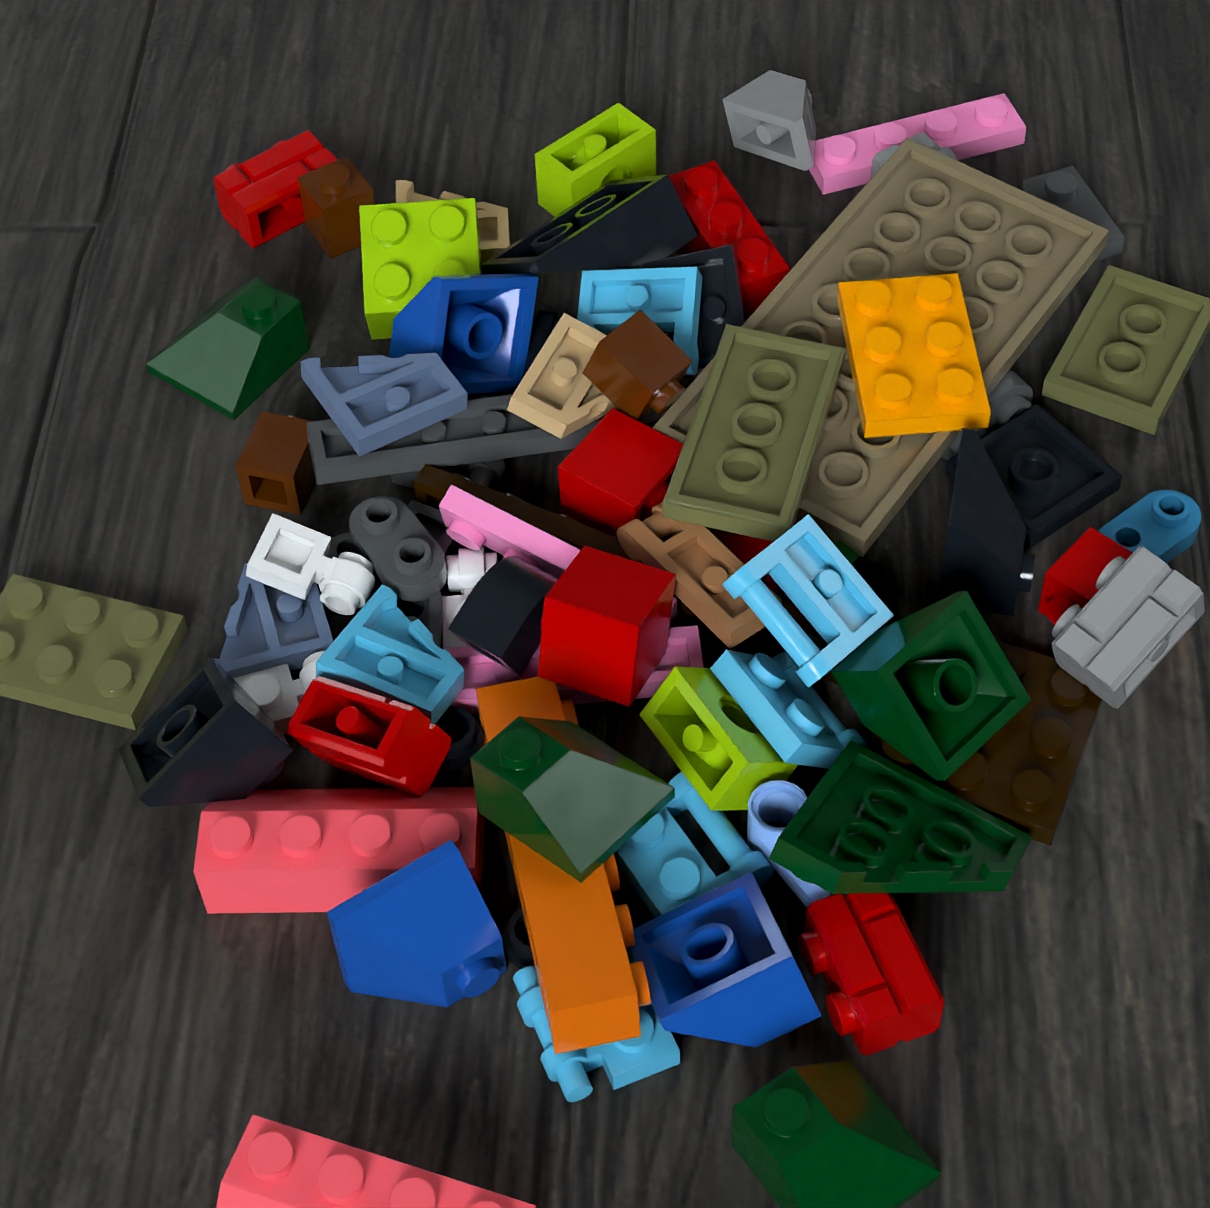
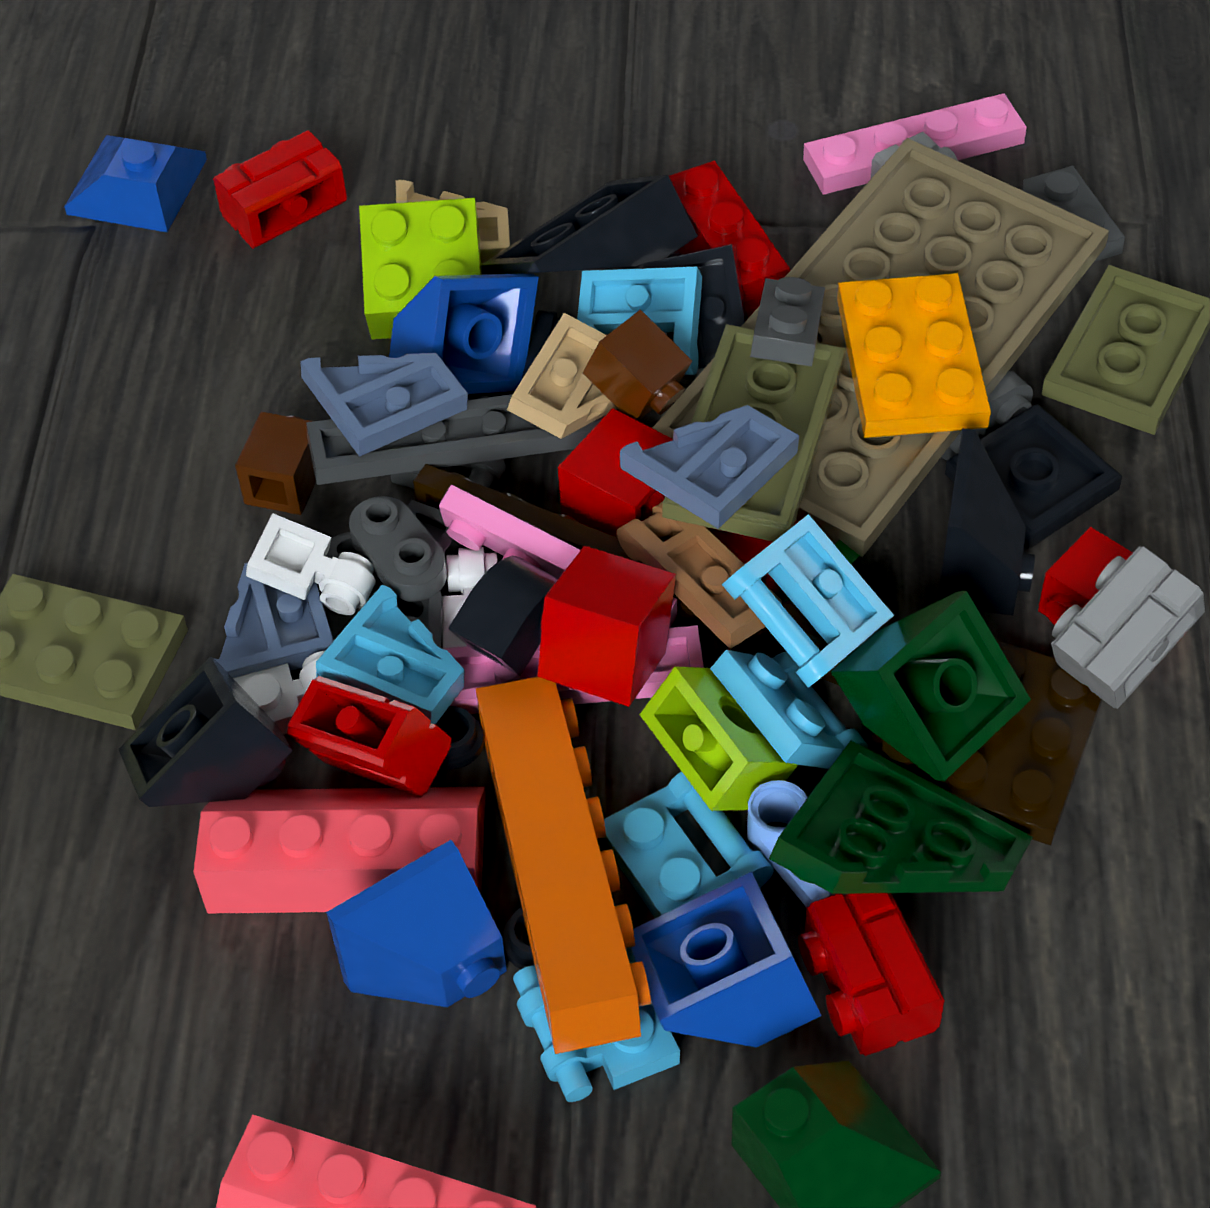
(136, 183): none -> blue slope
(235, 348): dark green slope -> none
(332, 205): reddish brown brick -> none
(564, 792): dark green slope -> none
(599, 151): lime brick -> none
(714, 463): none -> sand blue wing
(774, 119): light grey slope -> none
(788, 321): none -> dark grey plate
(1161, 522): dark azure plate -> none

